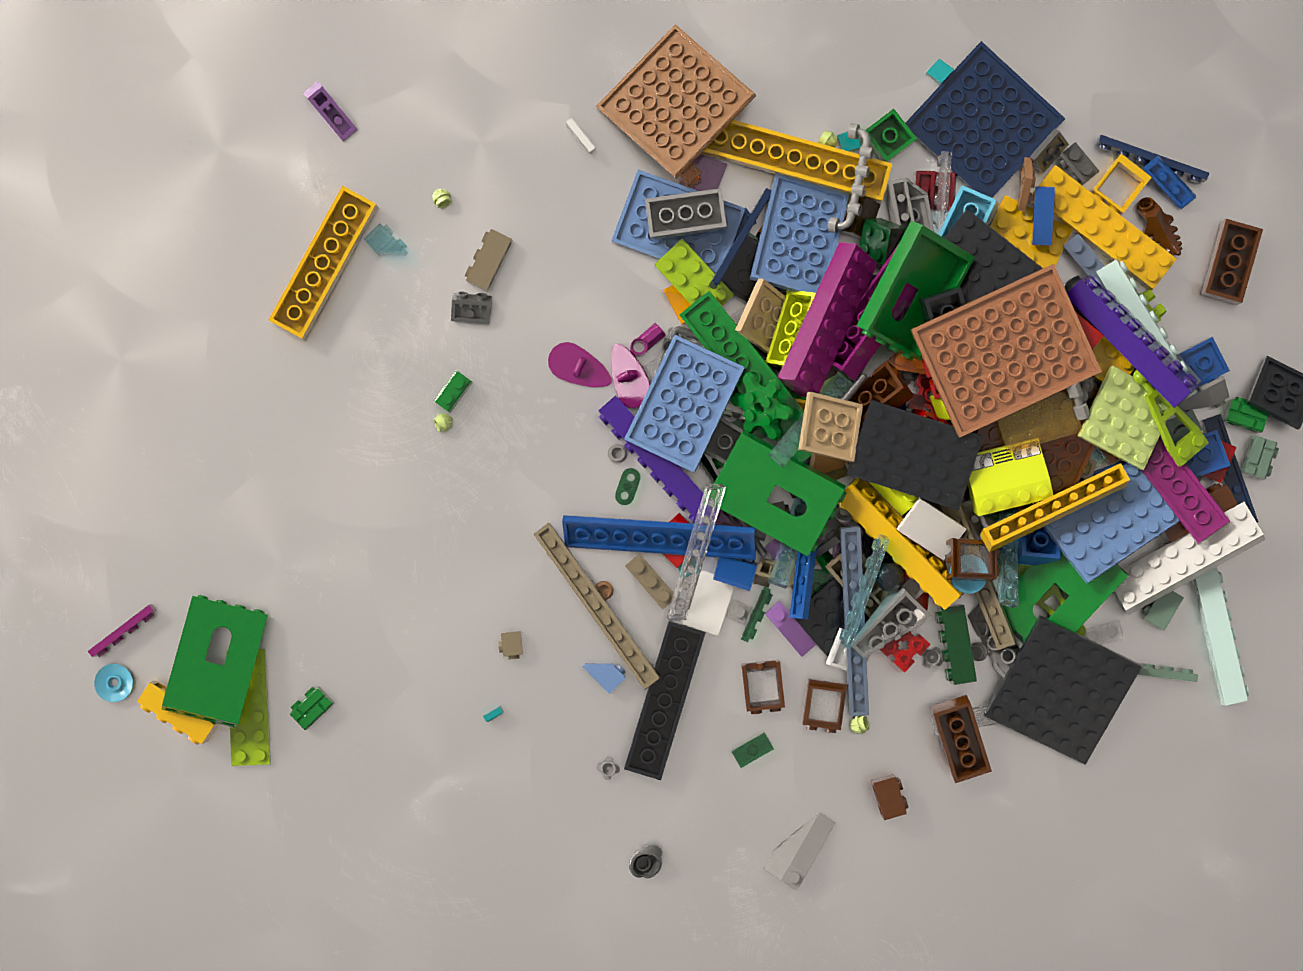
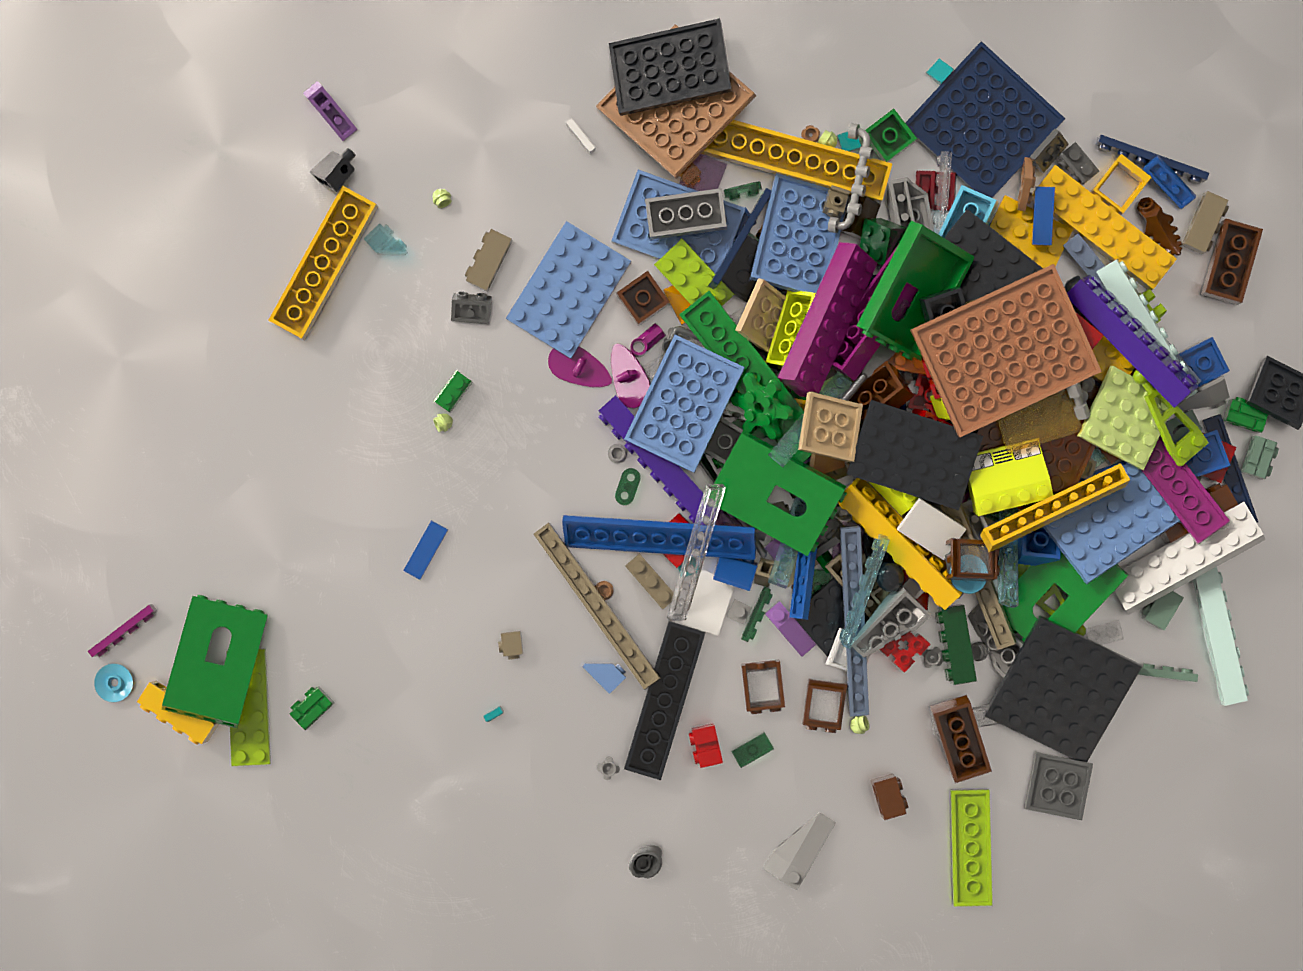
(334, 169): none -> black torso
(425, 550): none -> blue tile
(568, 289): none -> medium blue plate
(643, 298): none -> reddish brown brick
(670, 67): none -> black plate
(706, 744): none -> red brick
(735, 192): none -> clear green plate
(810, 129): none -> medium nougat plate
(835, 195): none -> dark tan brick
(971, 847): none -> lime plate
(1058, 786): none -> dark grey plate
(1205, 223): none -> dark tan brick

